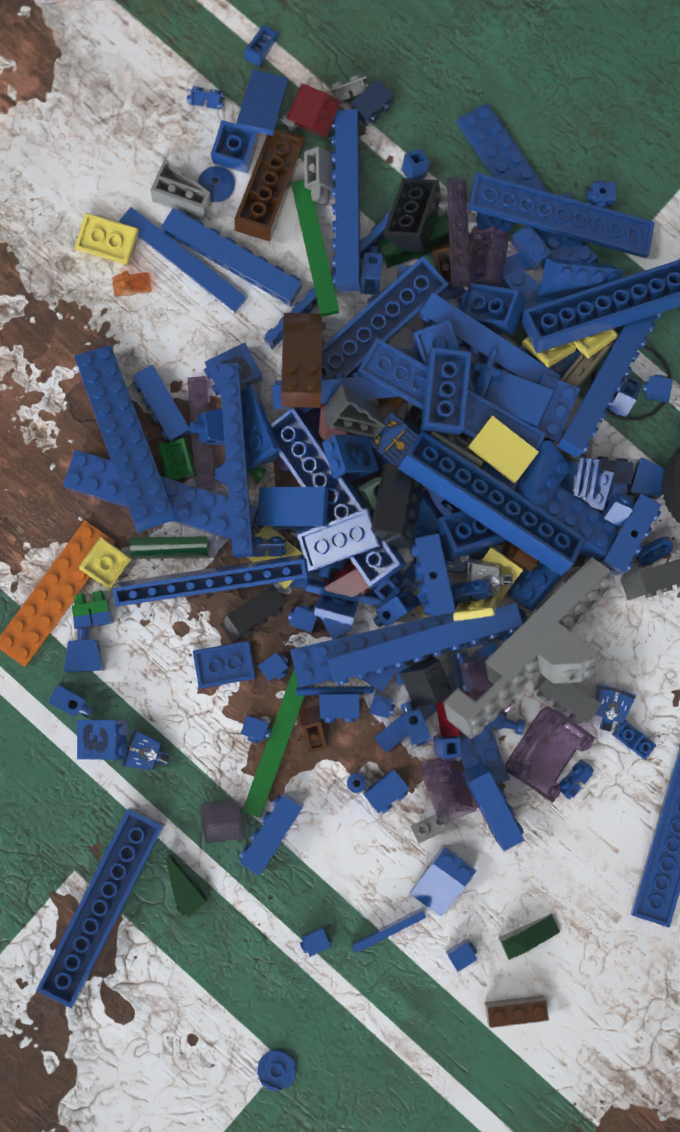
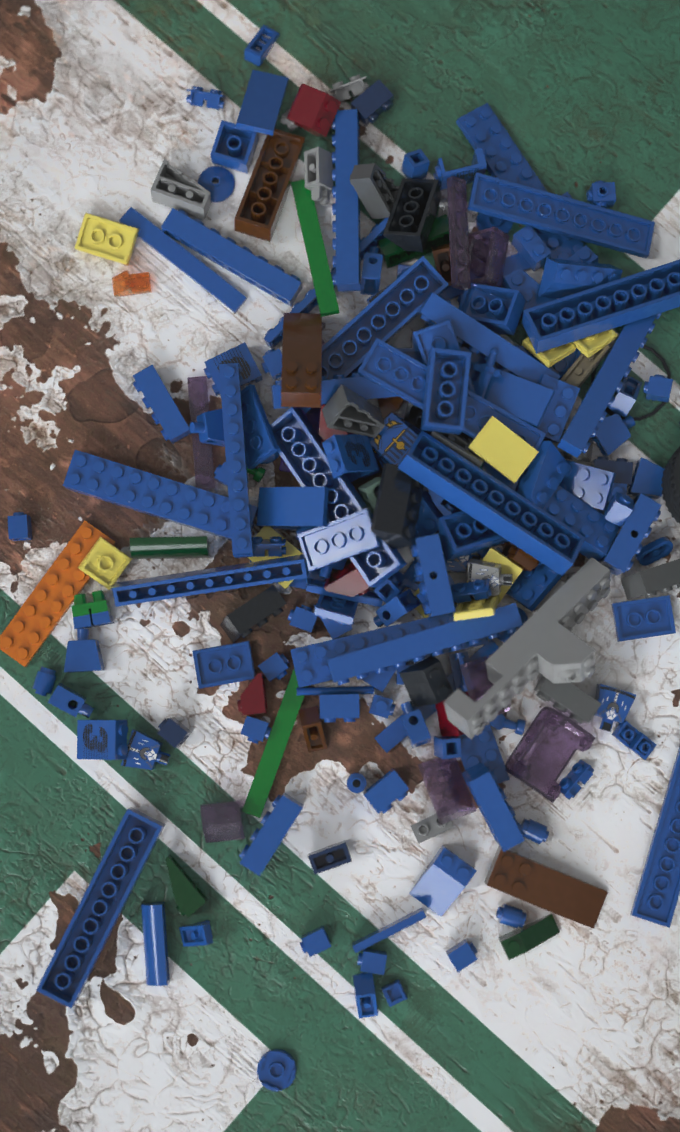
(19, 527): none -> blue brick
(44, 681): none -> blue brick
(124, 438): blue brick -> none
(155, 944): none -> blue brick
(173, 731): none -> dark blue brick
(177, 459): green bracket -> none
(196, 934): none -> blue slope
(254, 697): none -> dark red slope
(273, 363): none -> blue brick
(329, 857): none -> dark blue brick
(365, 995): none -> blue slope
(372, 961): none -> blue brick
(374, 189): none -> dark grey wedge
(394, 993): none -> blue tile
(466, 173): none -> blue panel
(511, 916): none -> blue brick
(516, 1011): reddish brown brick -> none
(534, 831): none -> blue brick
(545, 887): none -> reddish brown slope
(587, 476): tile -> none
(612, 433): none -> blue torso
(643, 618): none -> blue plate

